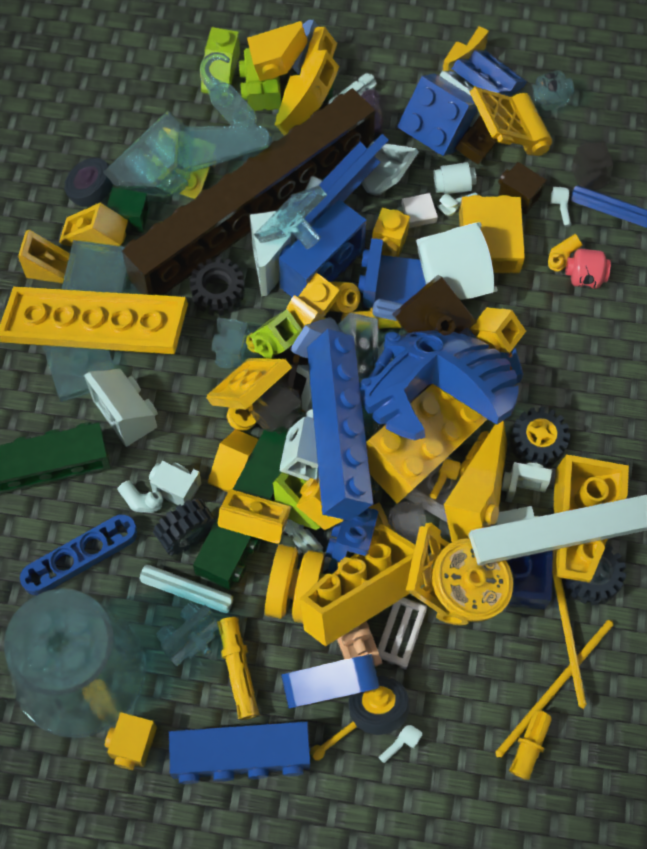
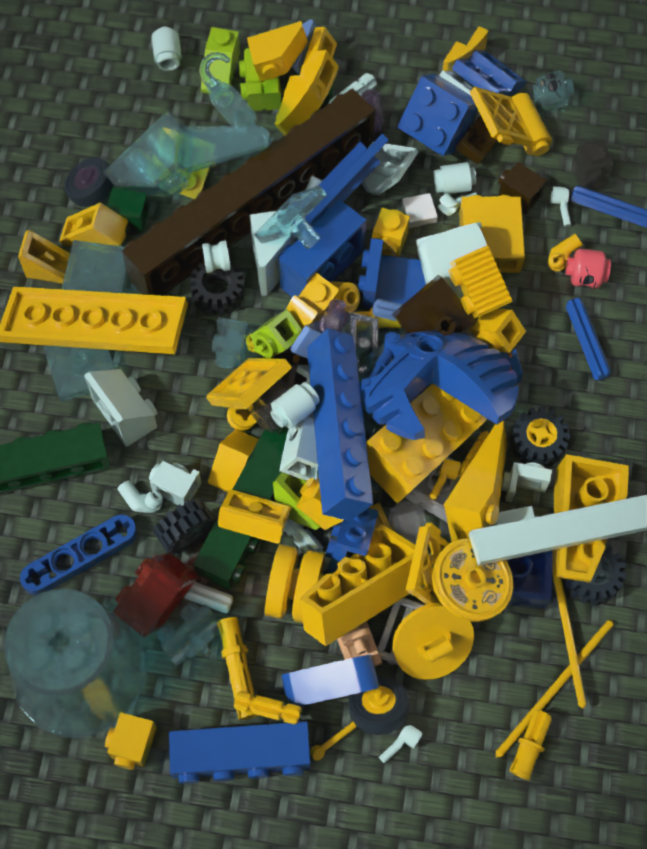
(155, 593): none -> clear red brick
(166, 48): none -> light aqua brick
(216, 257): none -> light aqua wheel
(267, 707): none -> yellow axle
(294, 405): none -> light aqua brick
(334, 317): none -> clear purple arm
(432, 642): none -> yellow shield
(479, 282): none -> yellow brick
(588, 339): none -> blue axle

